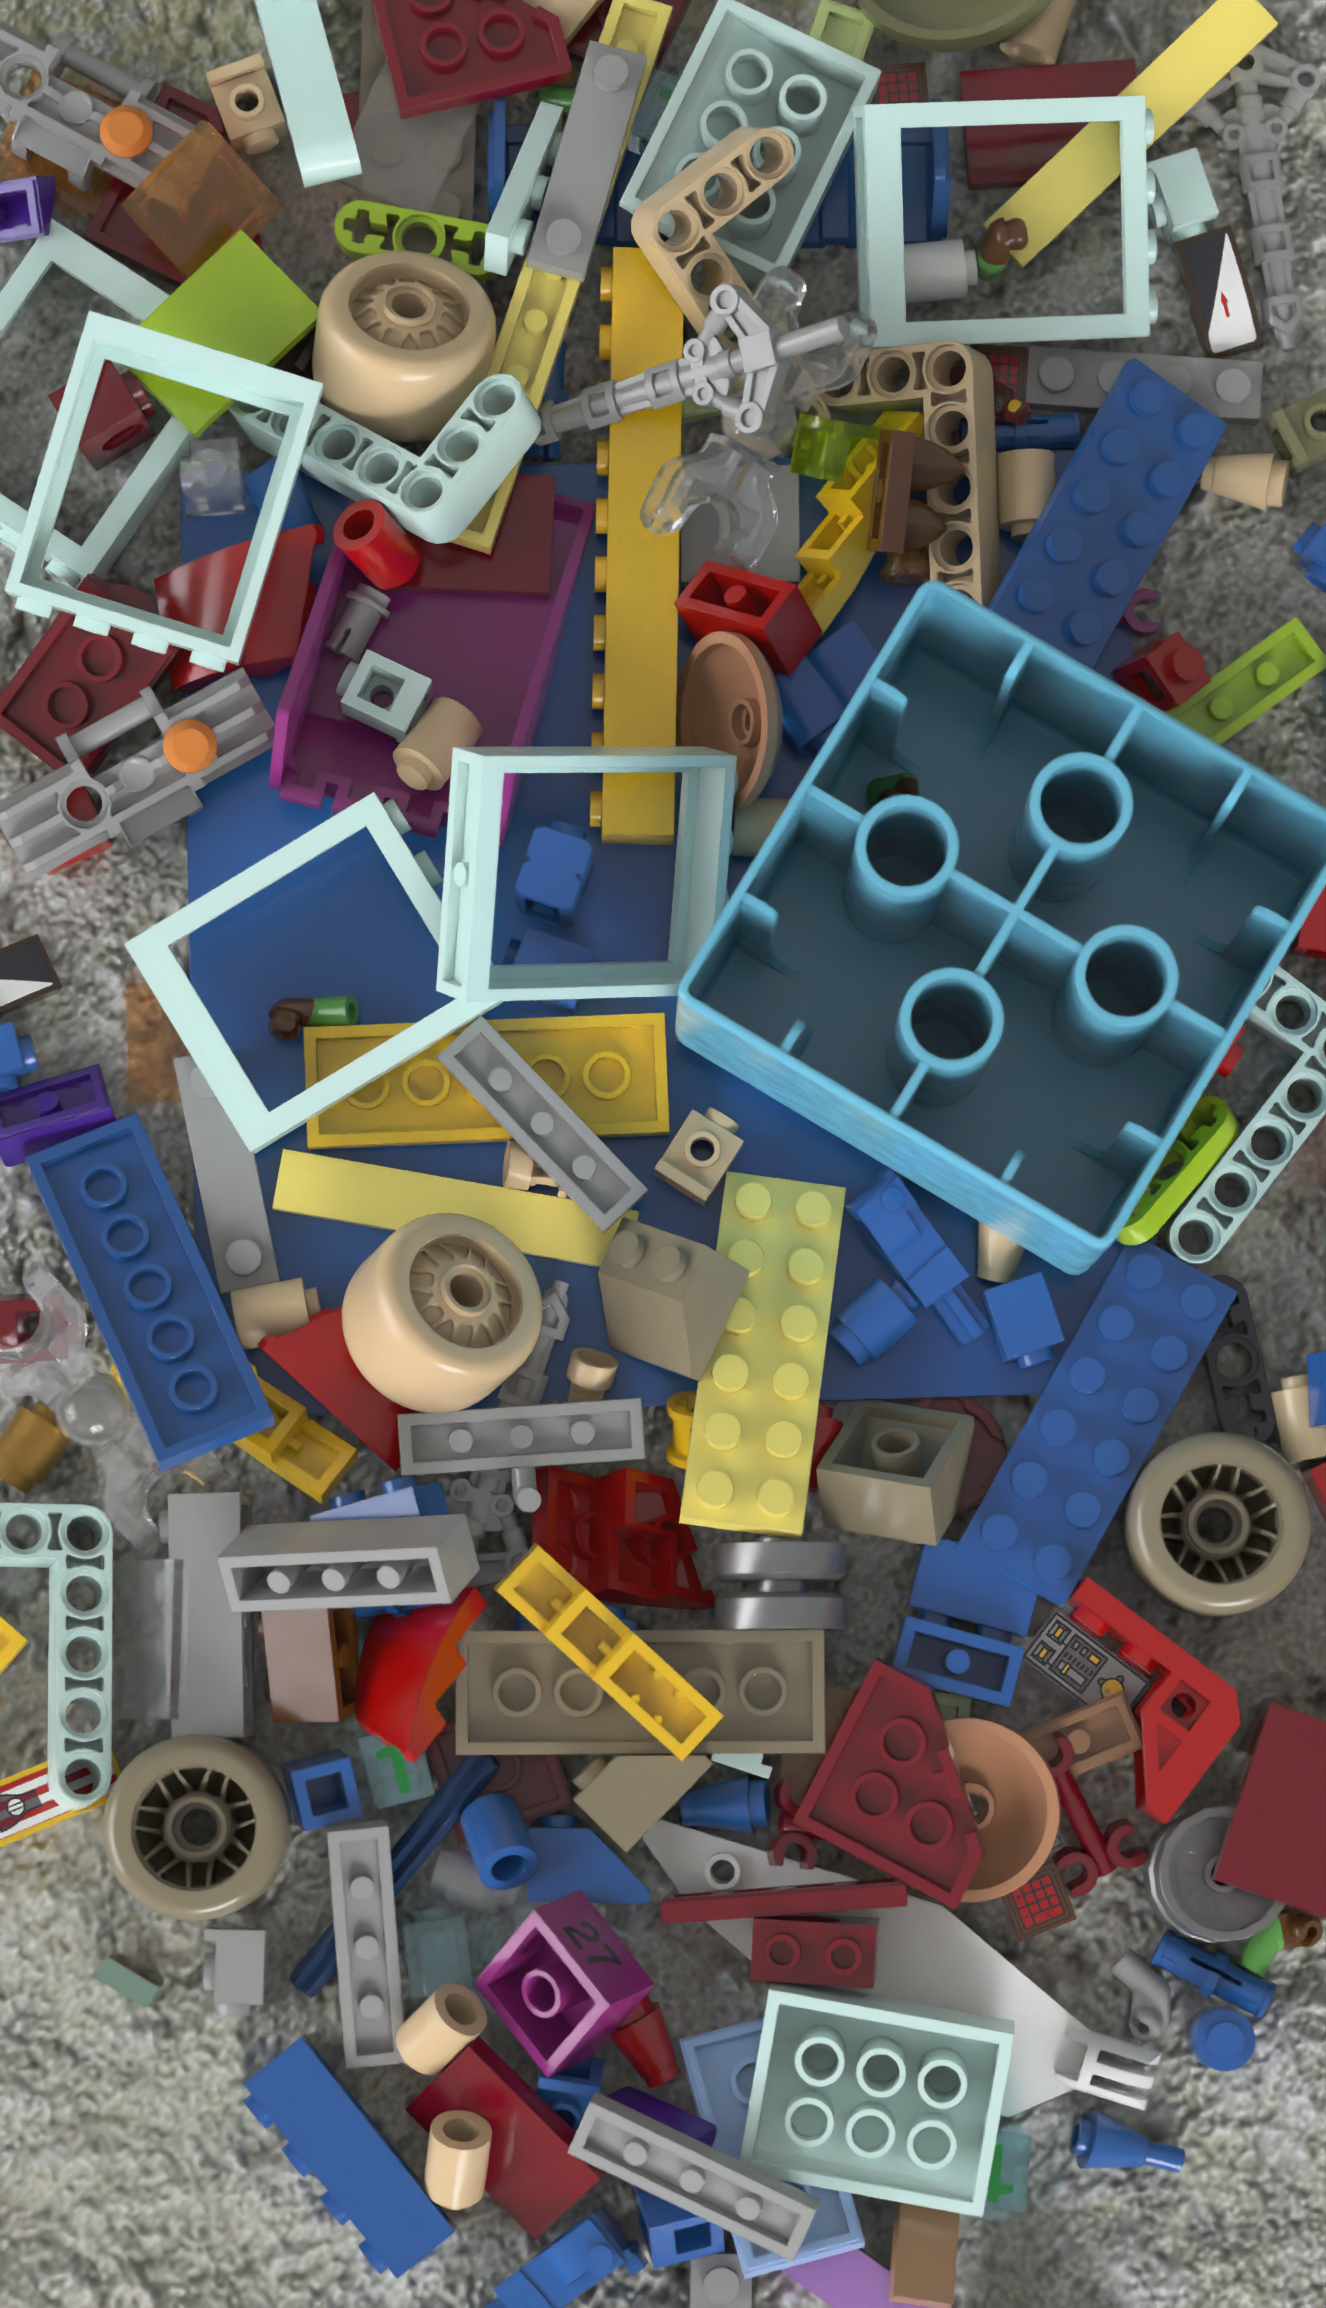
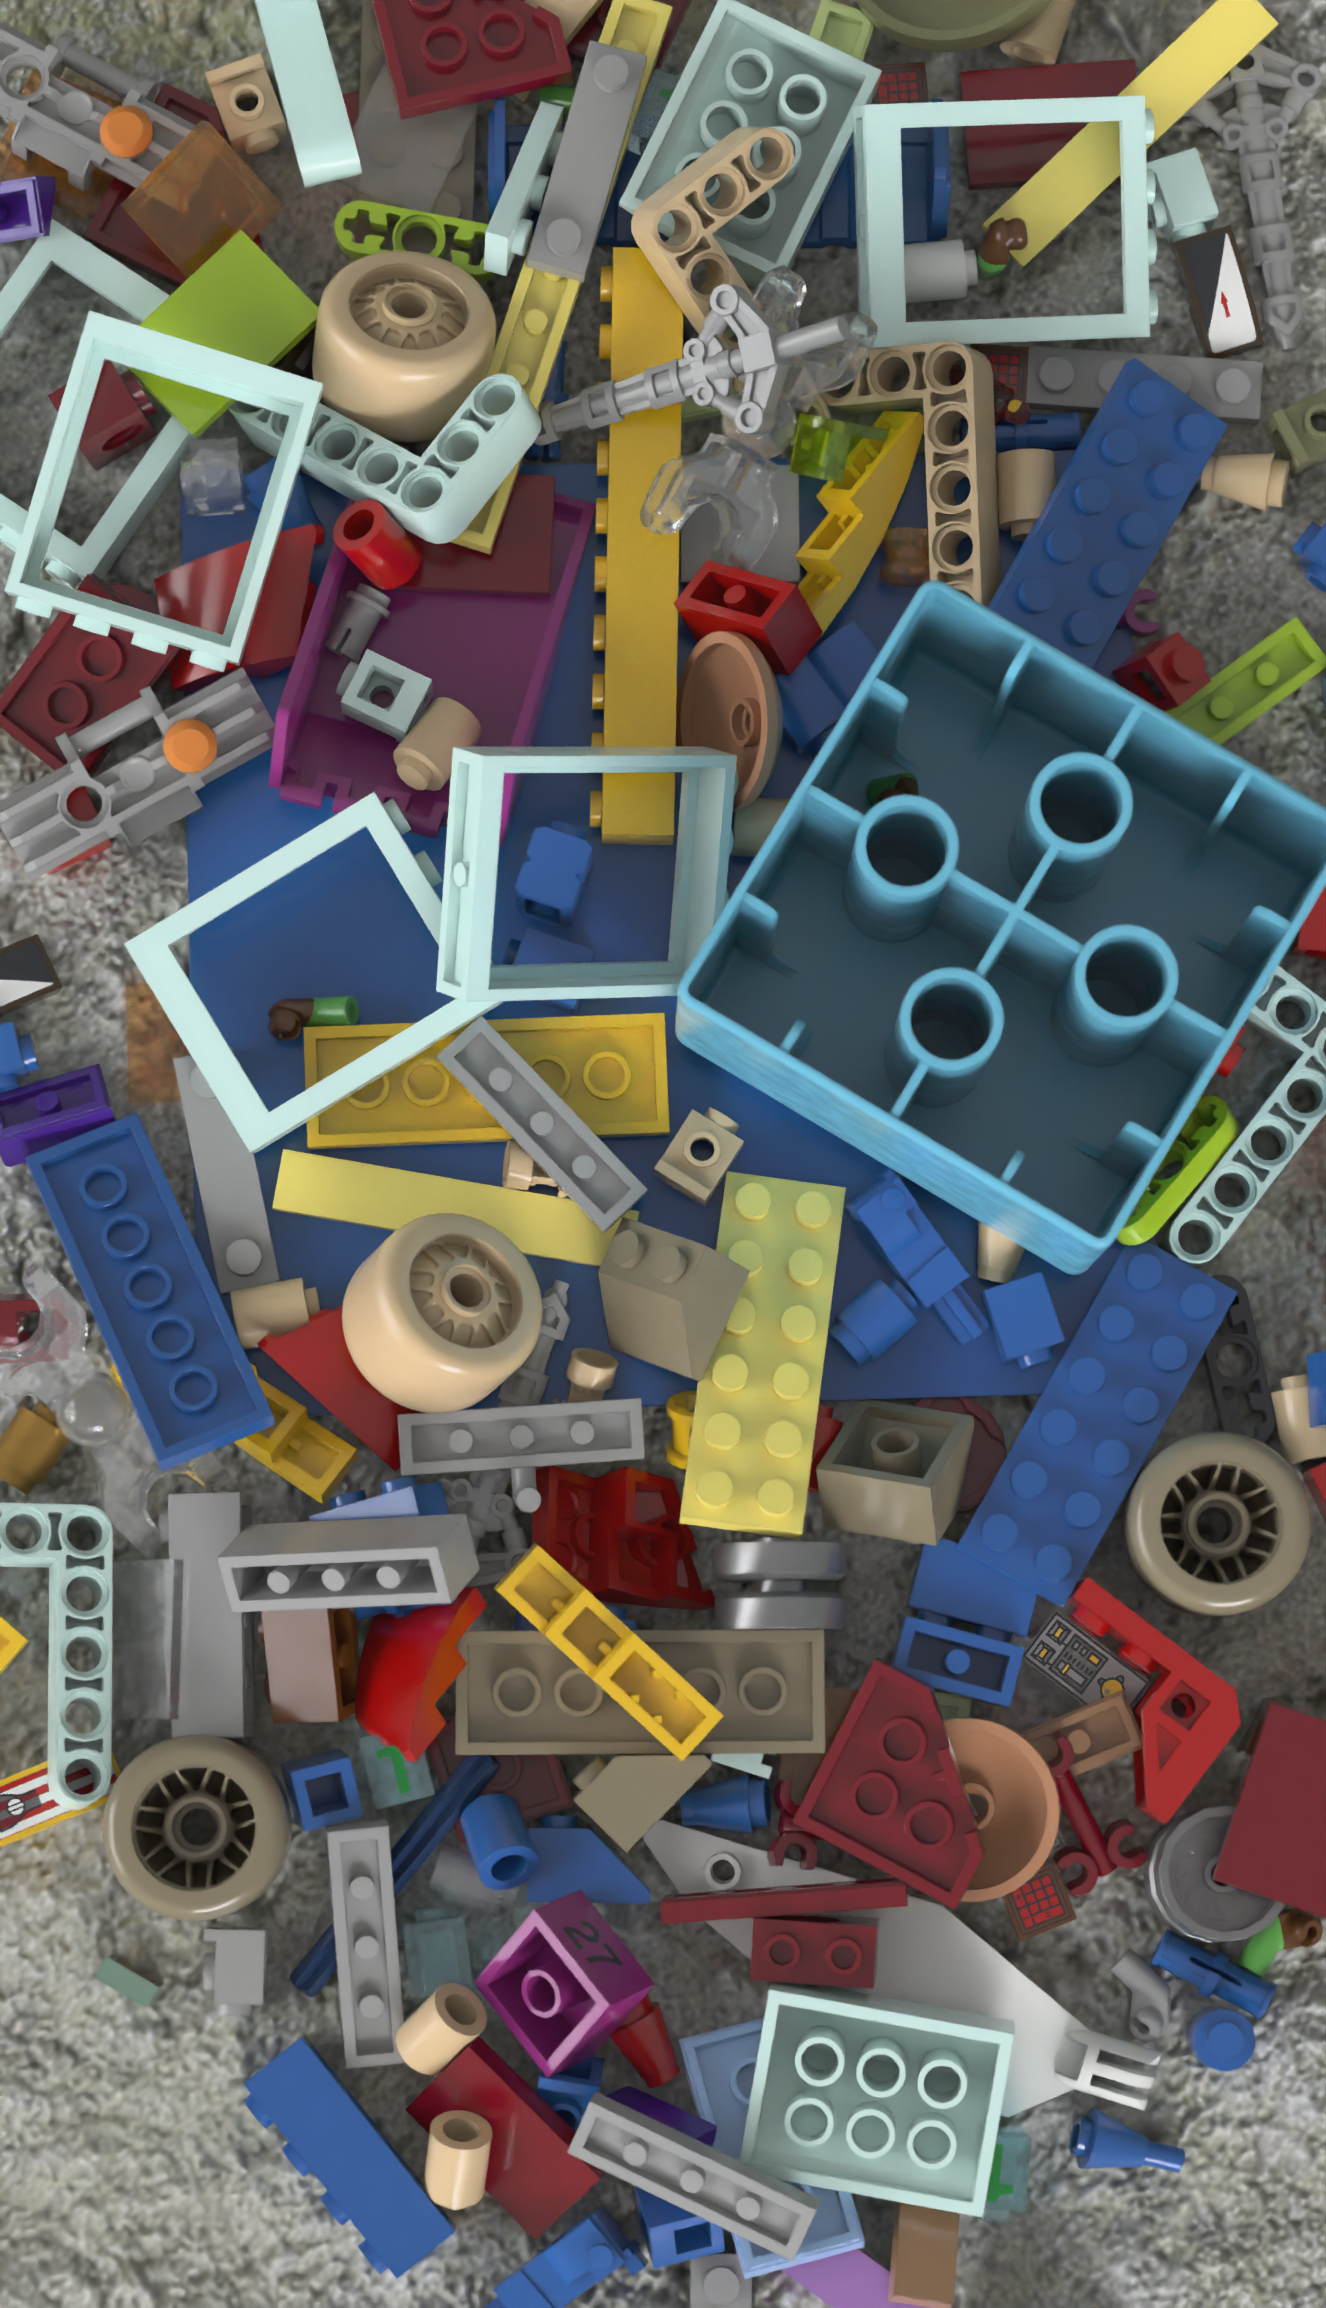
(904, 466): reddish brown tile -> none

